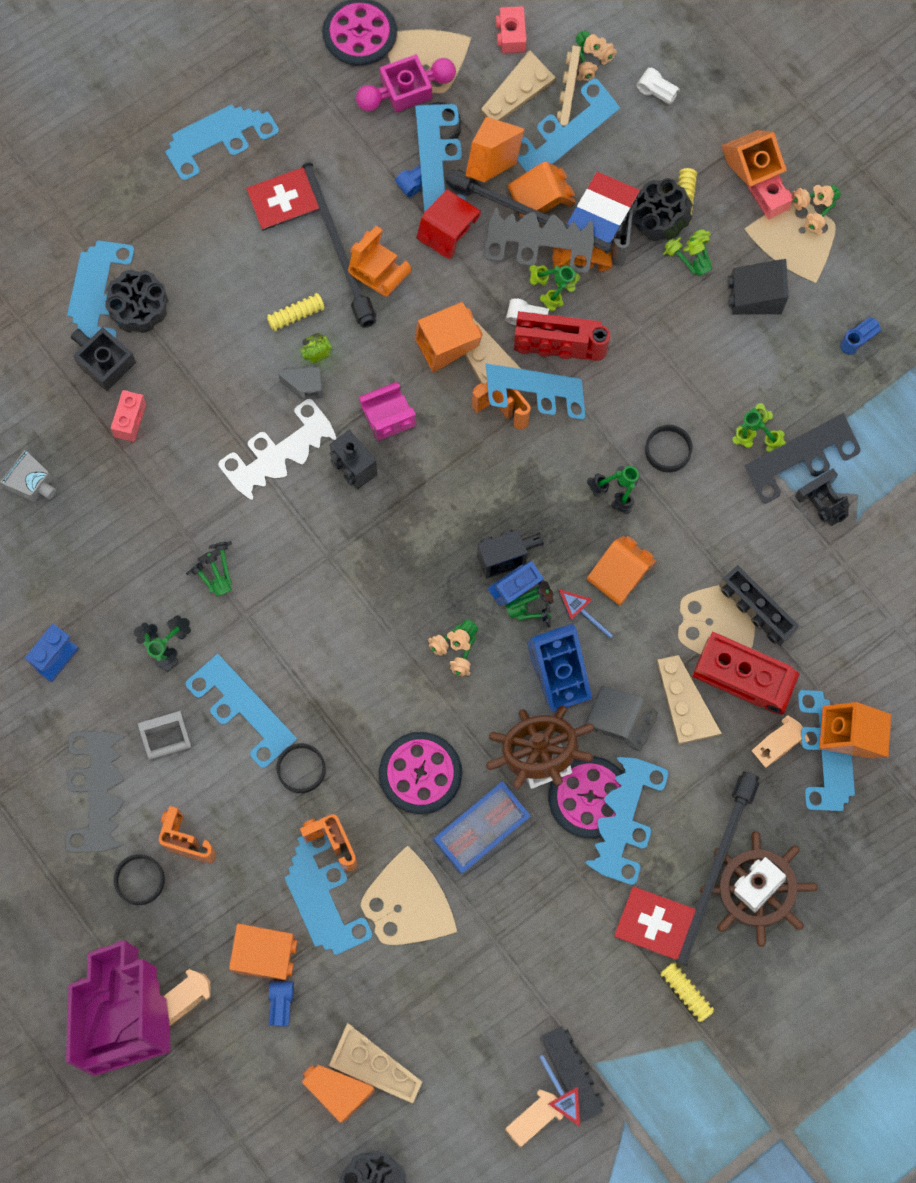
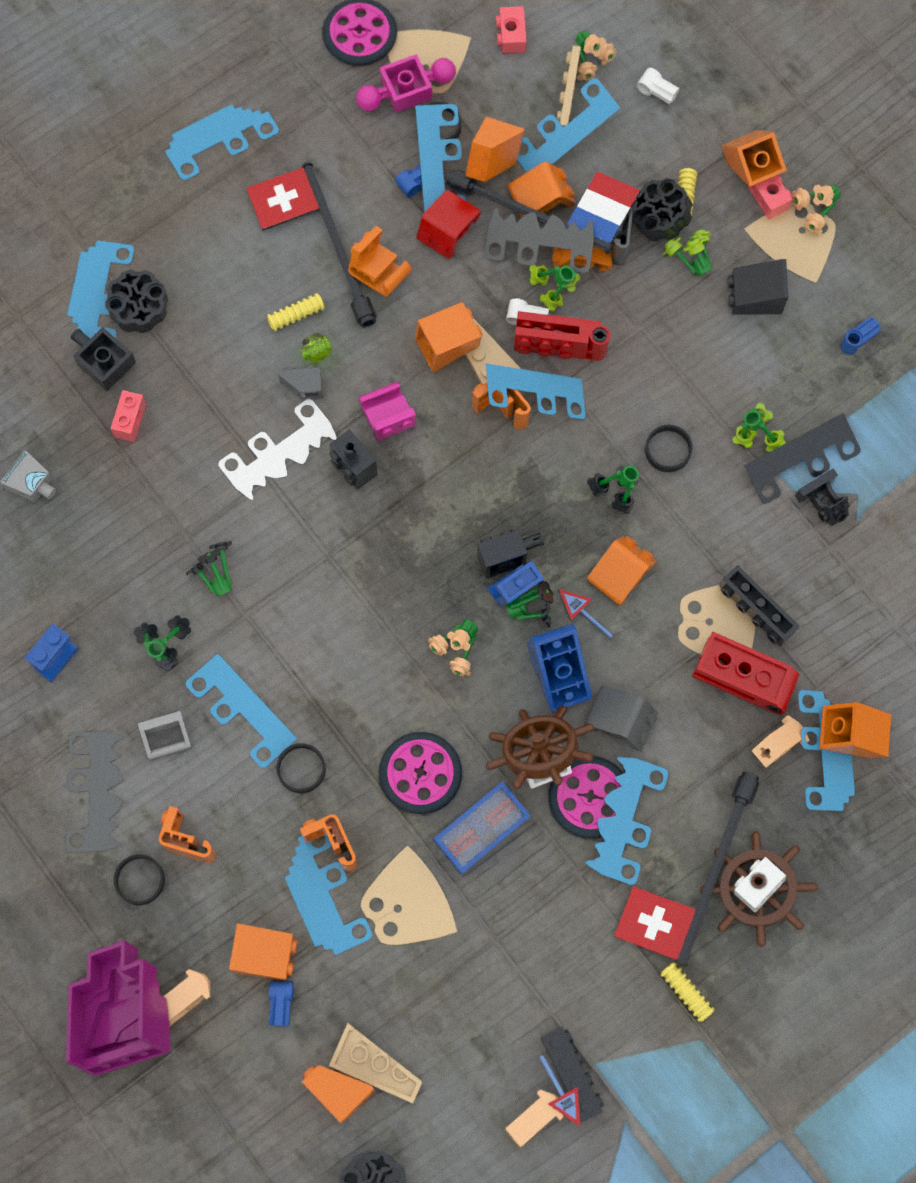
(519, 87): tan wing -> none
(687, 708): tan wing -> none

